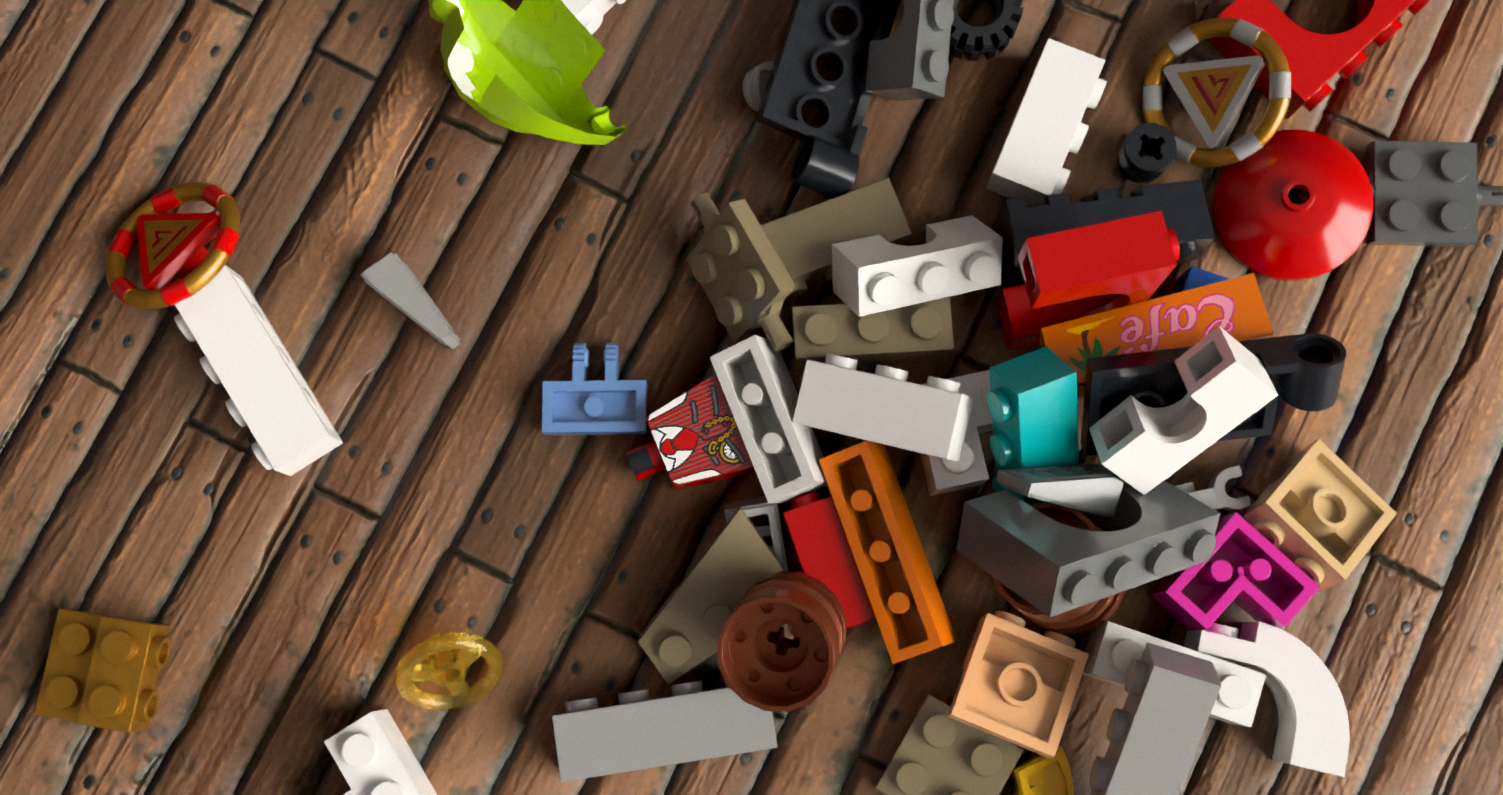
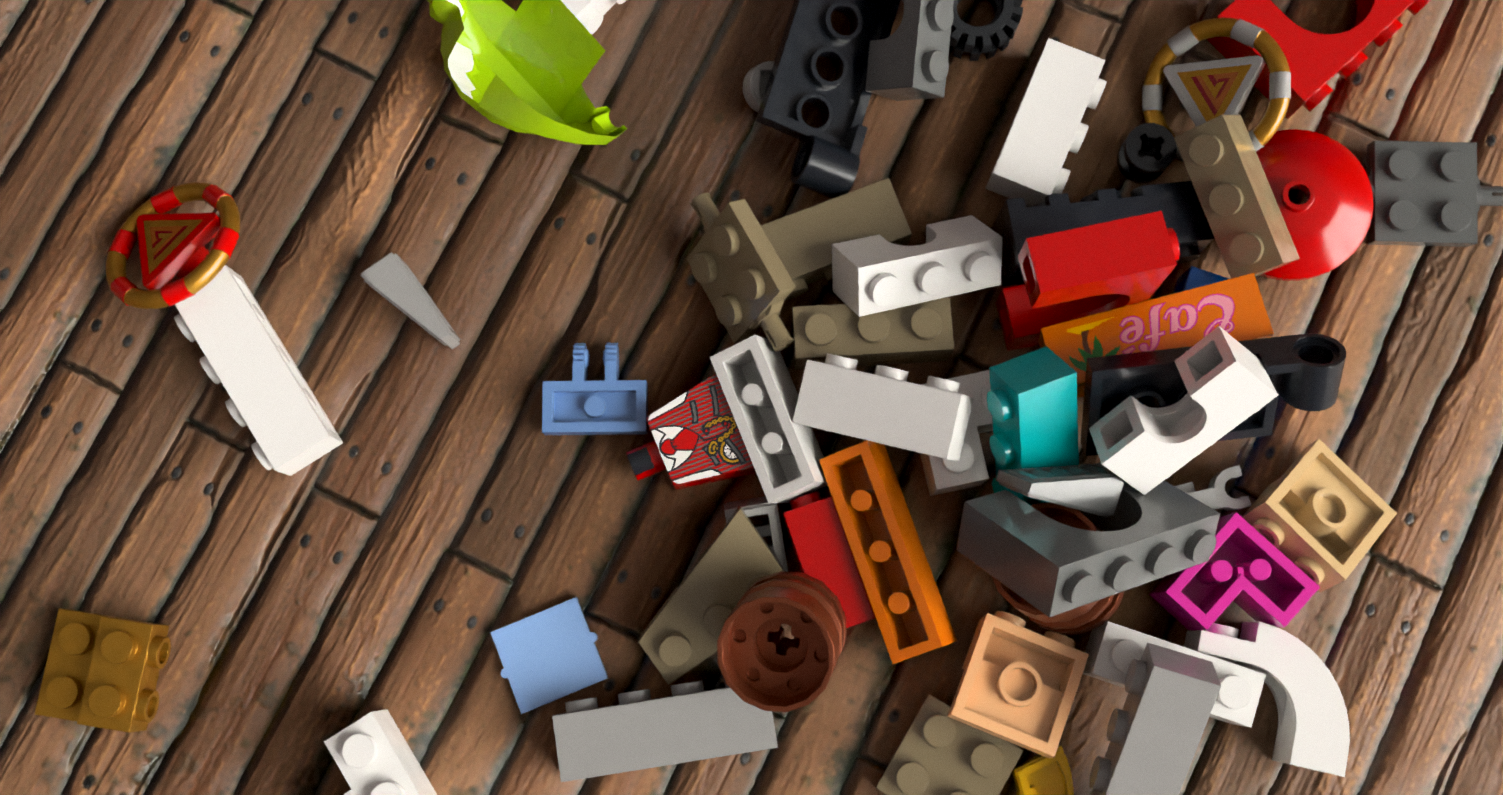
(446, 663): clear yellow piece -> none
(549, 655): none -> light blue piece
(1236, 196): none -> dark tan brick

